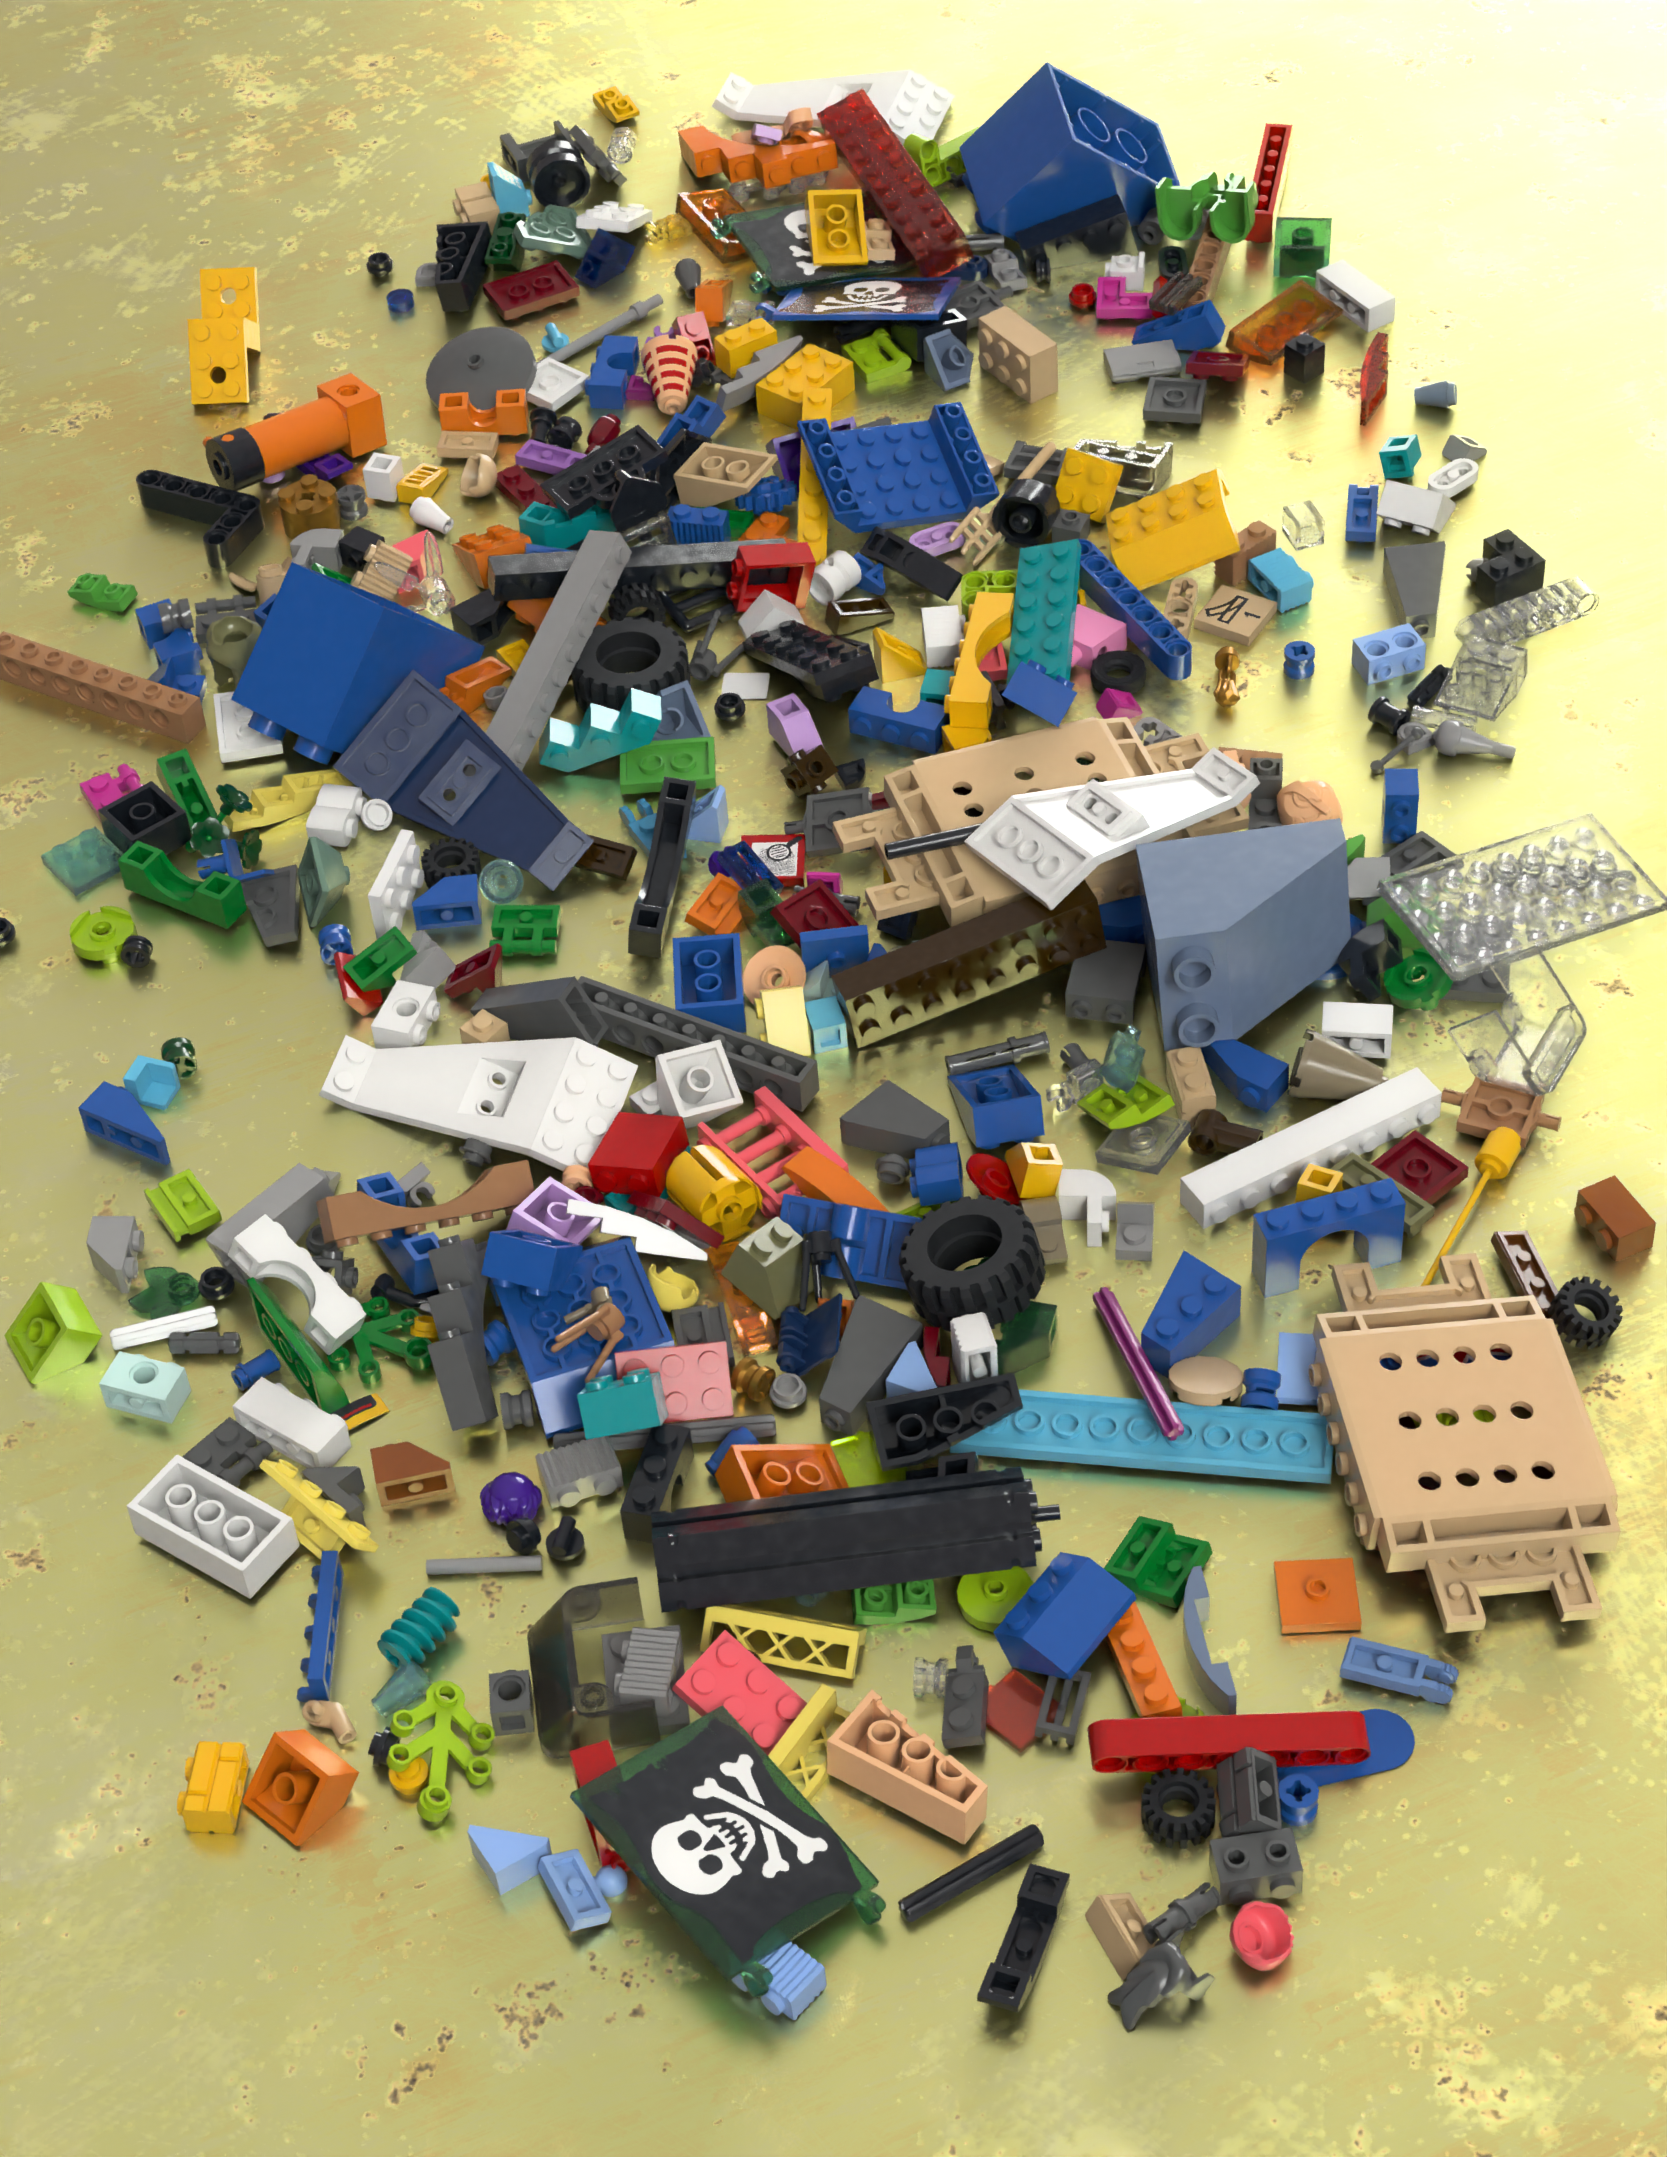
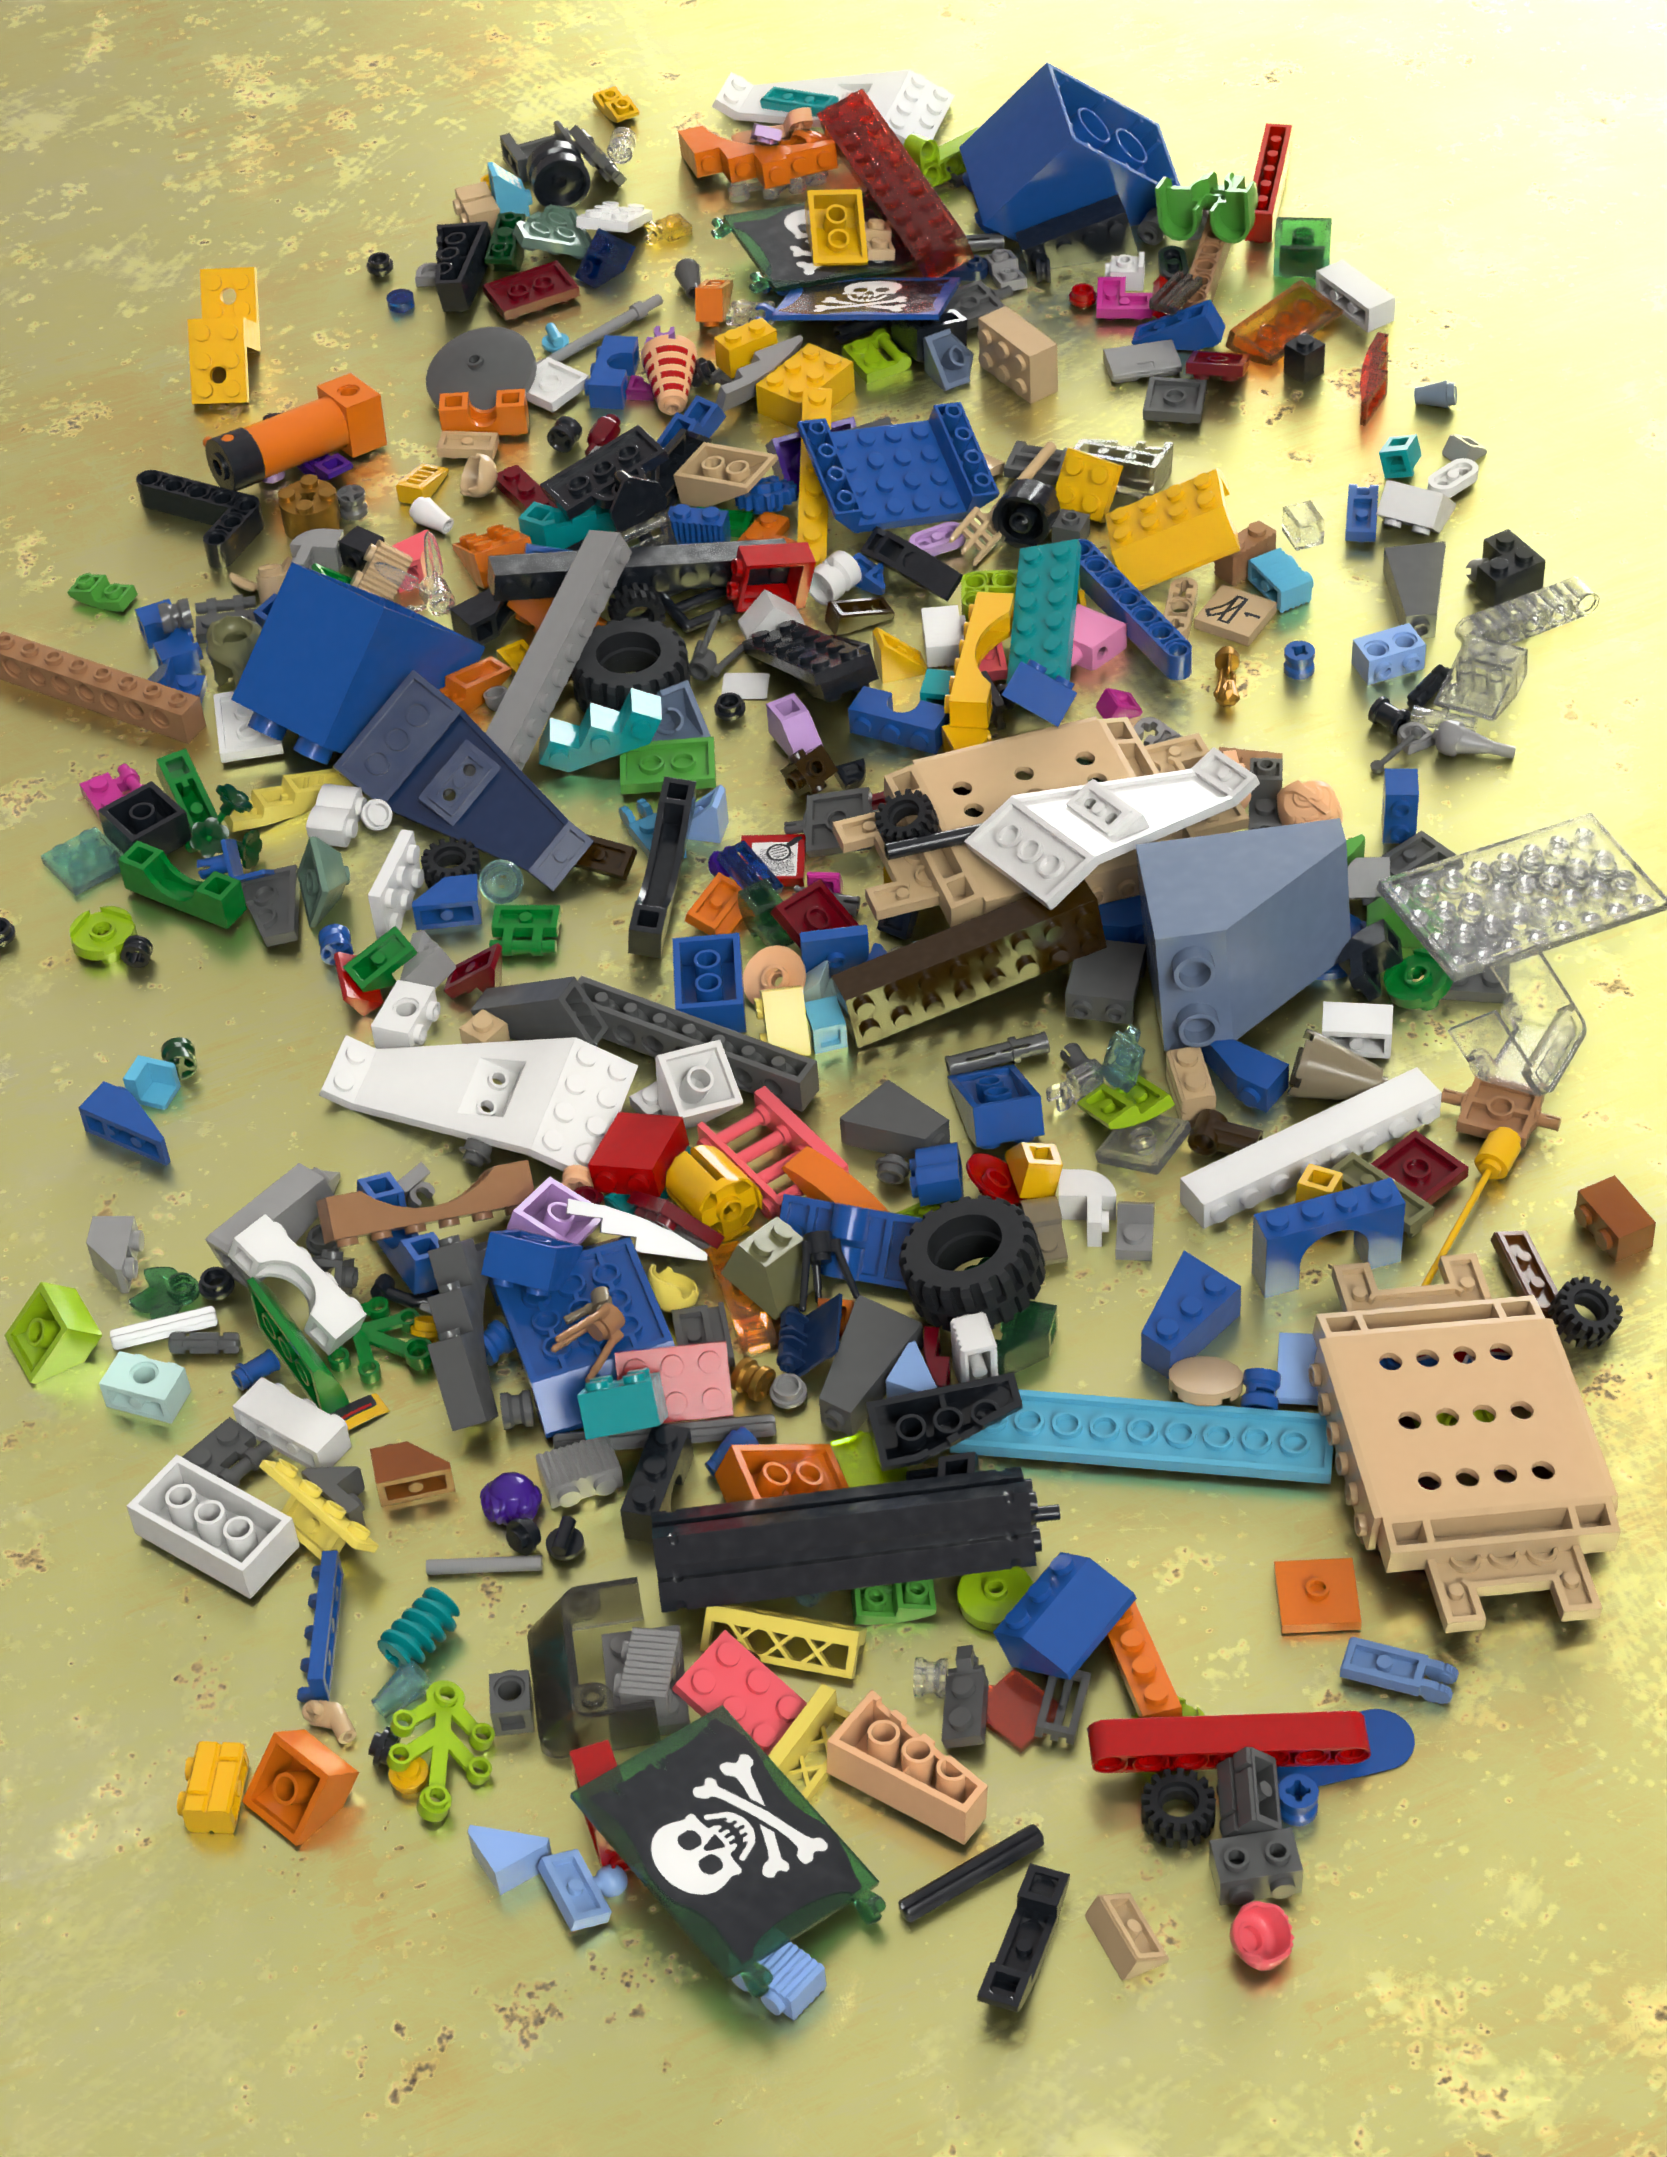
(183, 1205): lime plate -> none
(382, 476): white brick -> none
(542, 421): black pin -> none
(546, 457): medium lavender plate -> none
(696, 330): slope -> none
(700, 209): clear orange slope -> none
(790, 99): none -> teal tile
(905, 806): none -> black tyre
(1118, 661): black tyre -> none
(1138, 1364): magenta axle -> none
(1157, 1561): green slope -> none
(1160, 1975): dark grey hair -> none
(1182, 1914): dark grey pin -> none
(1213, 1679): sand blue slope -> none

